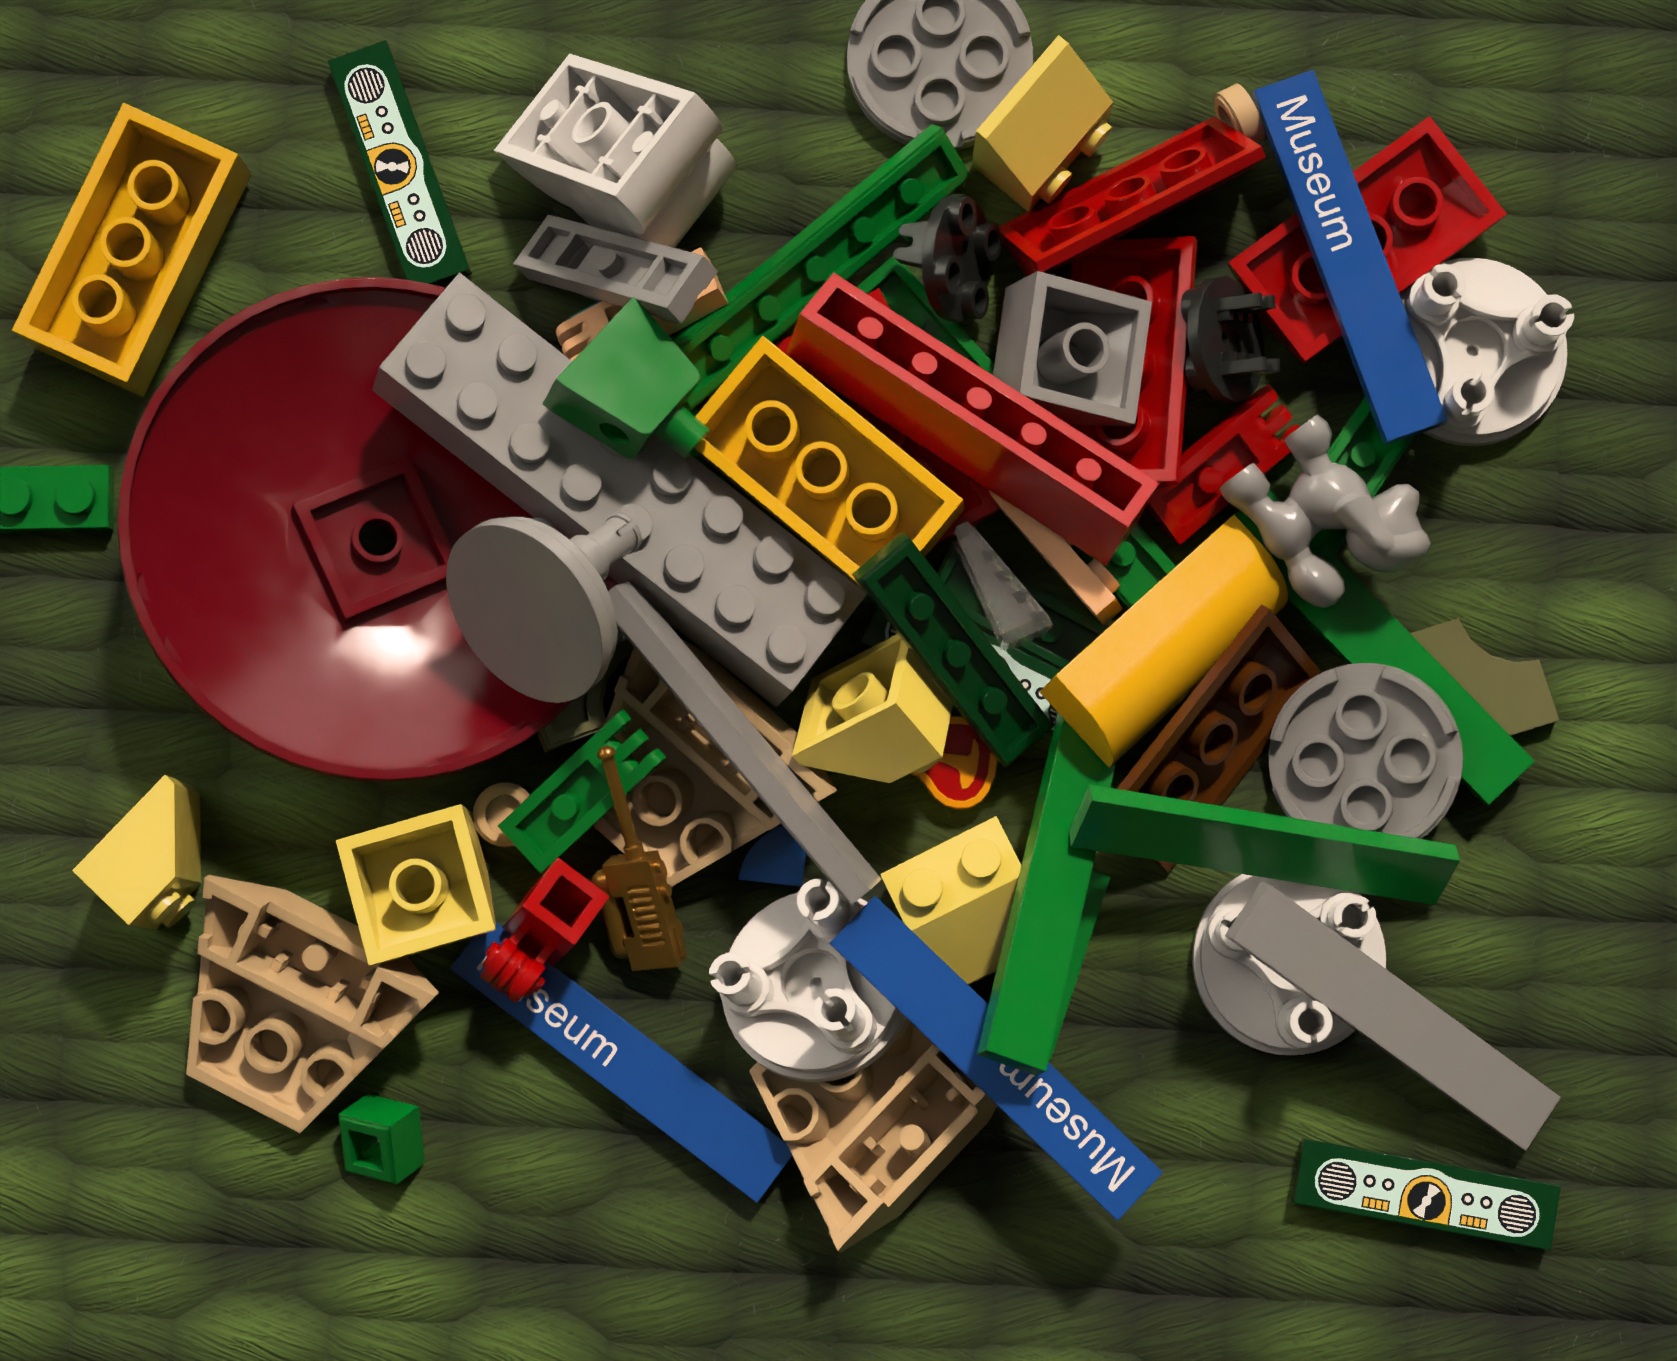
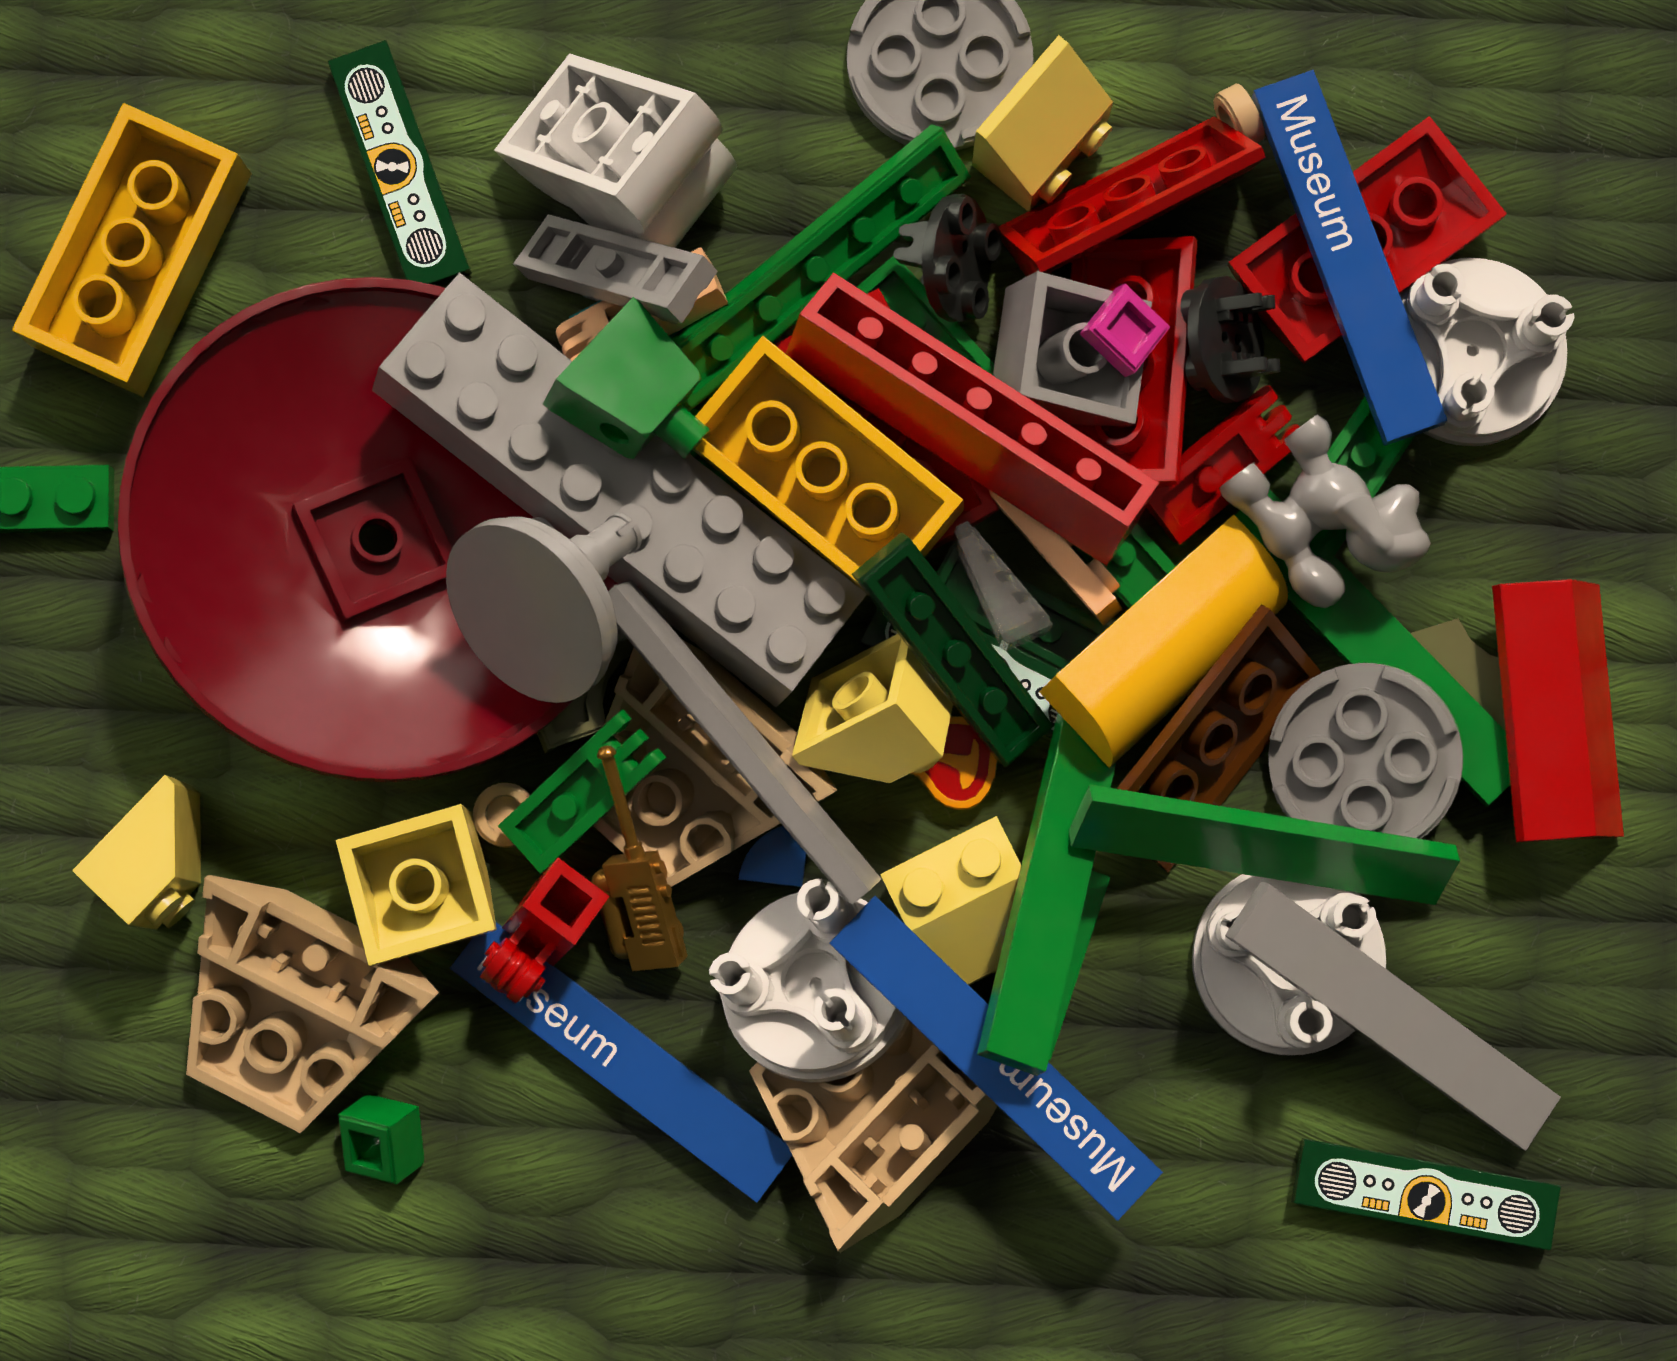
(1125, 330): none -> dark pink tile
(1557, 711): none -> red slope

